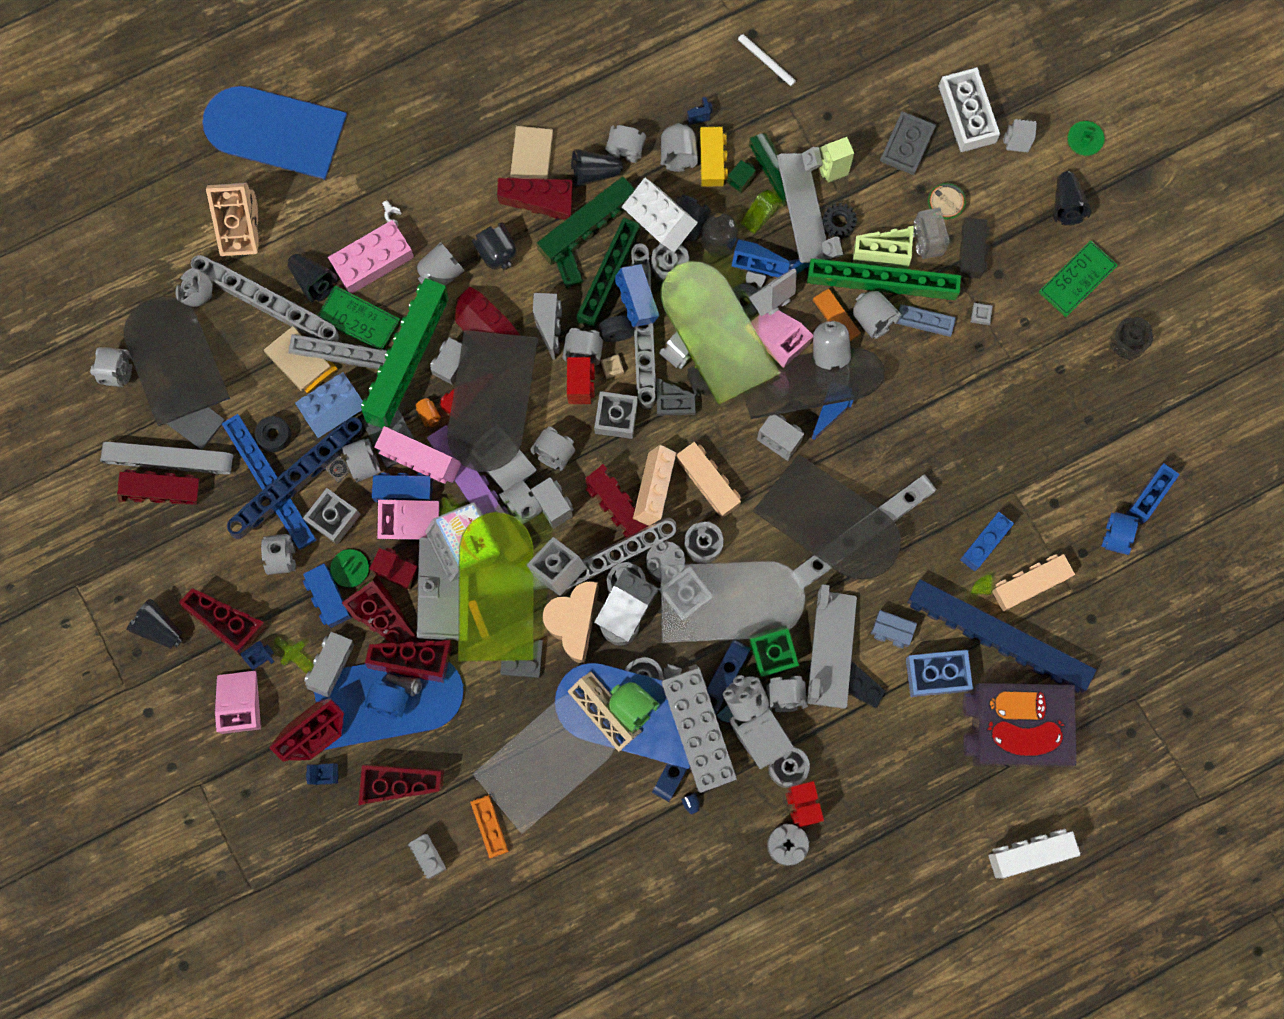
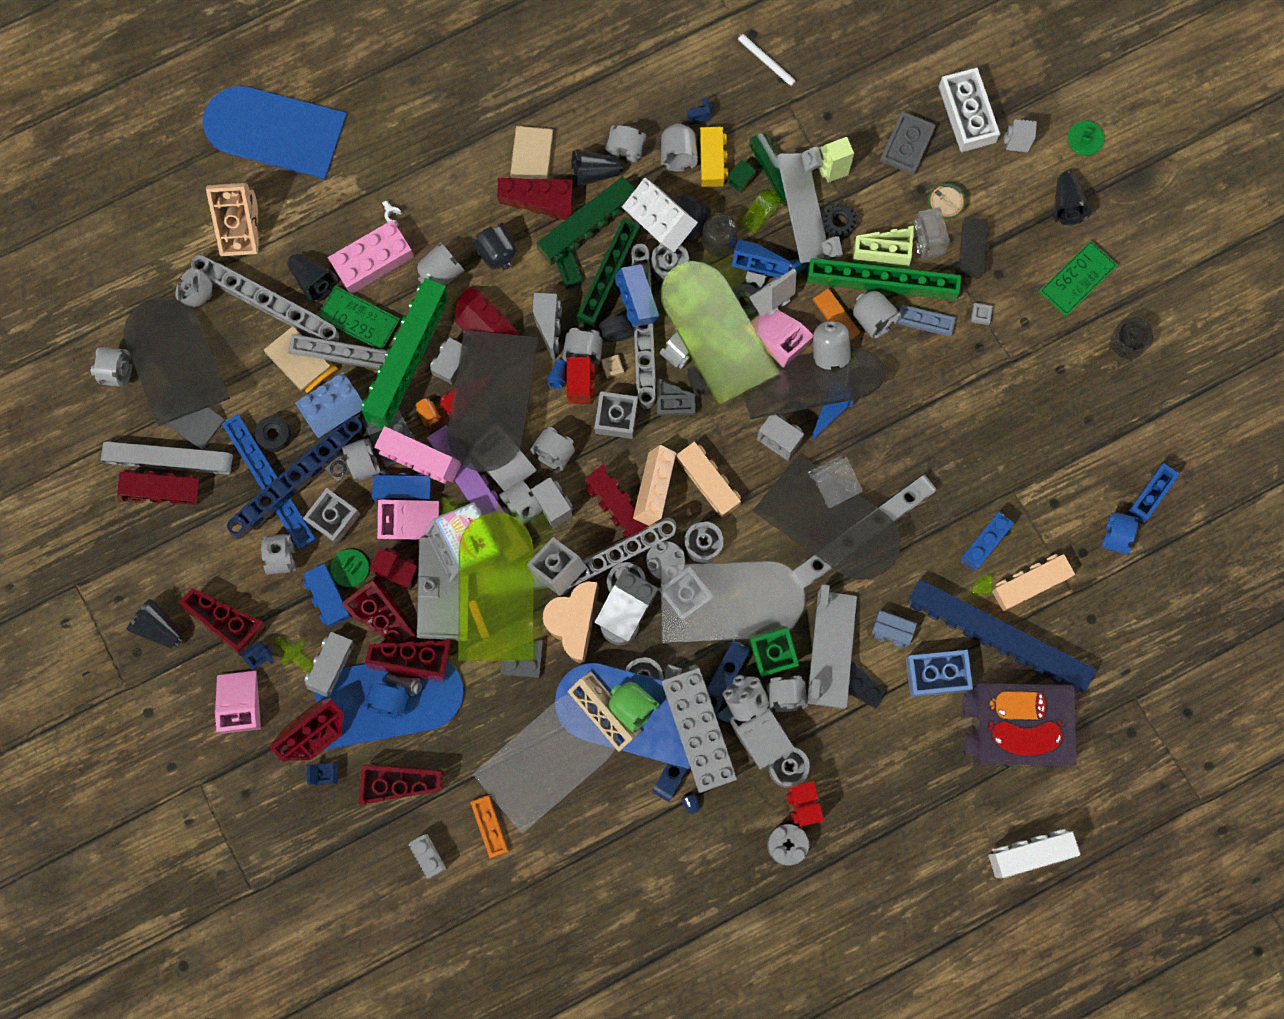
(557, 375): none -> blue cone
(836, 480): none -> clear bracket

